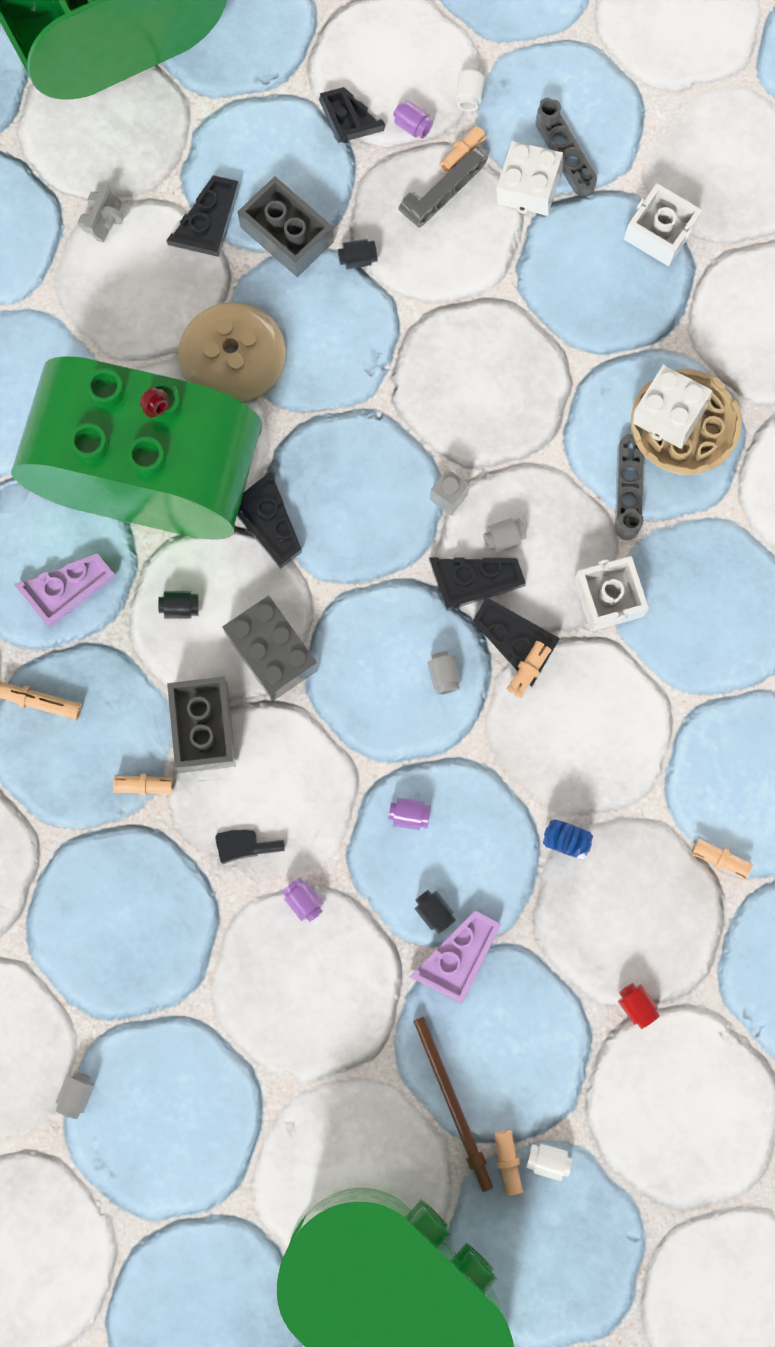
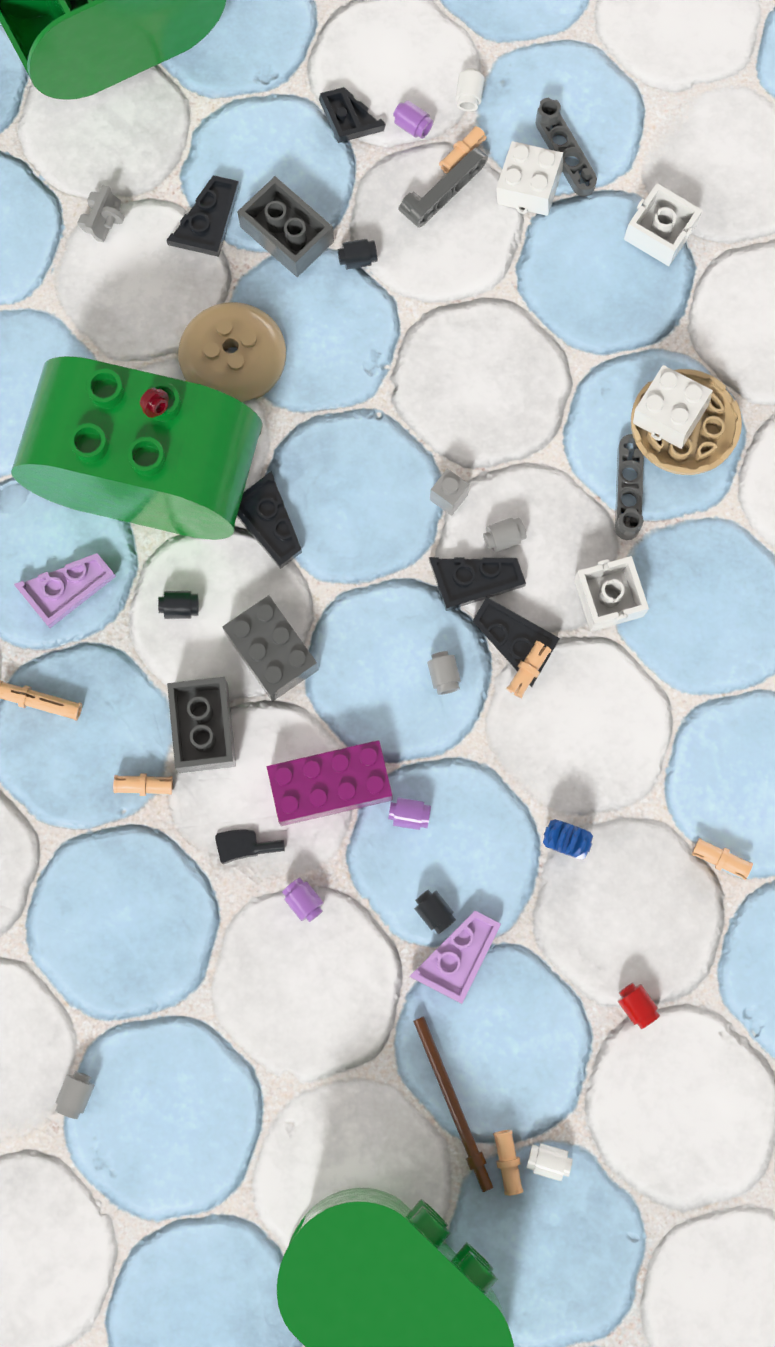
(329, 783): none -> magenta brick

